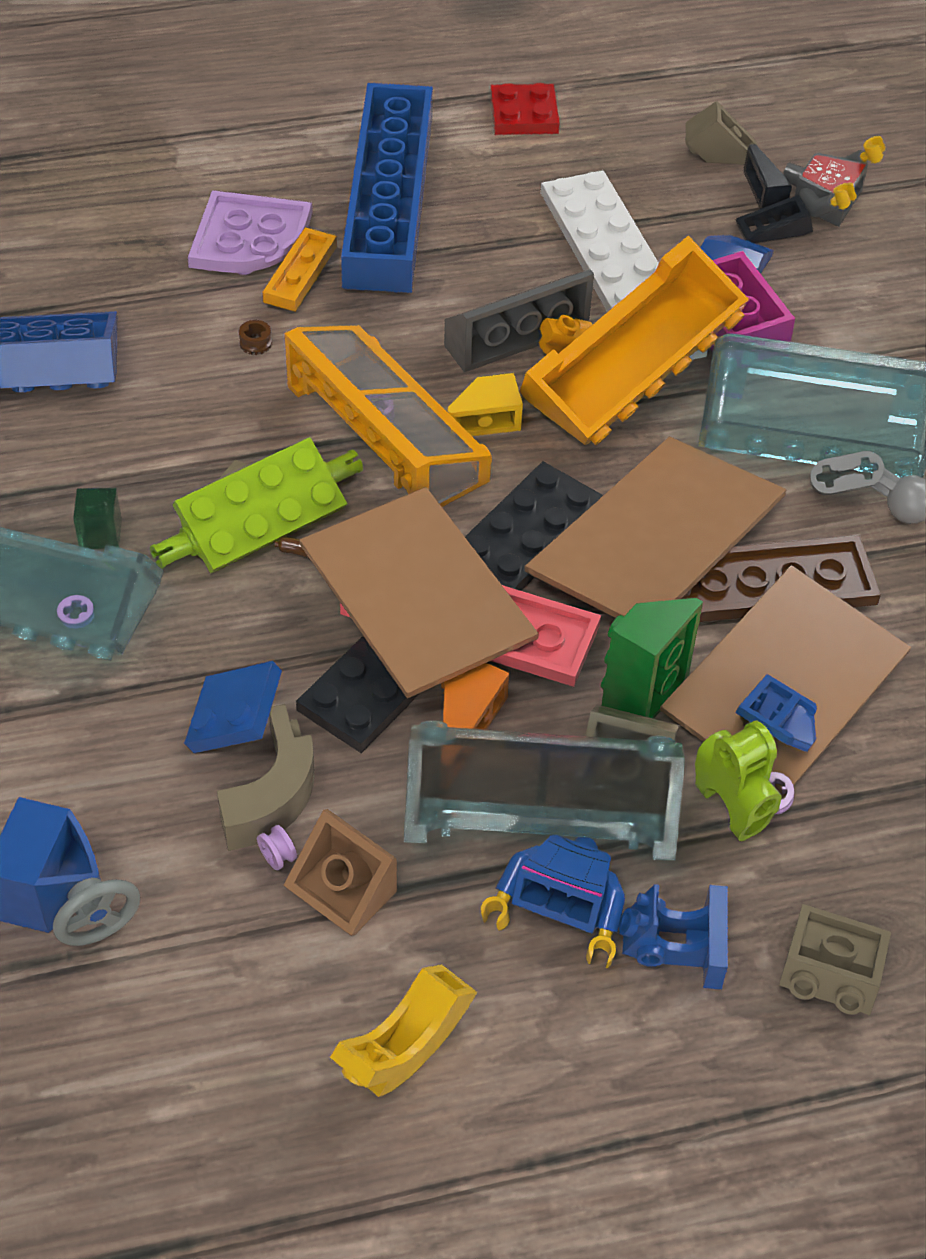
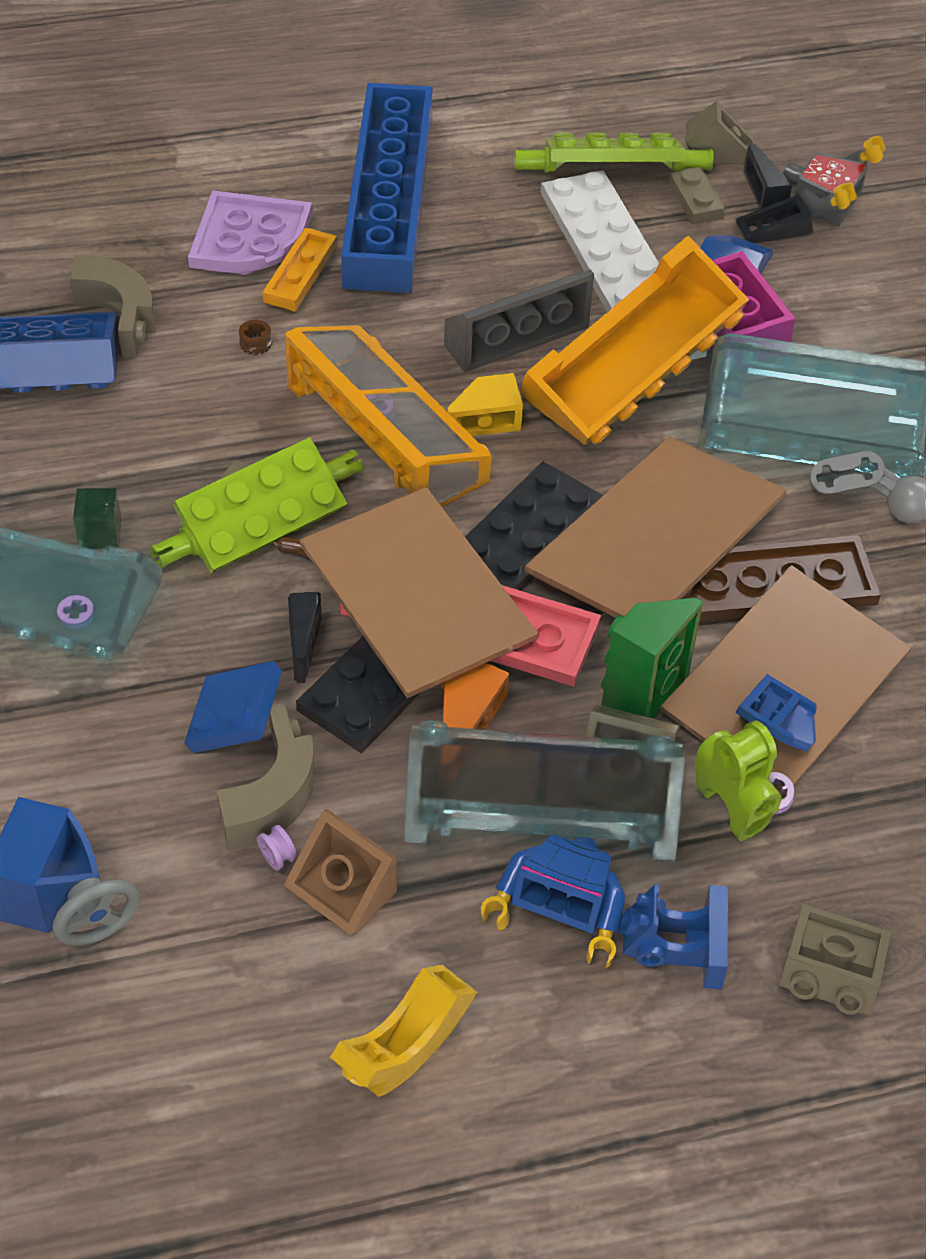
(117, 287): none -> dark tan arch
(304, 623): none -> black slope
(524, 109): red plate -> none
(561, 332): light orange plate -> none
(623, 149): none -> lime plate
(696, 195): none -> dark tan plate

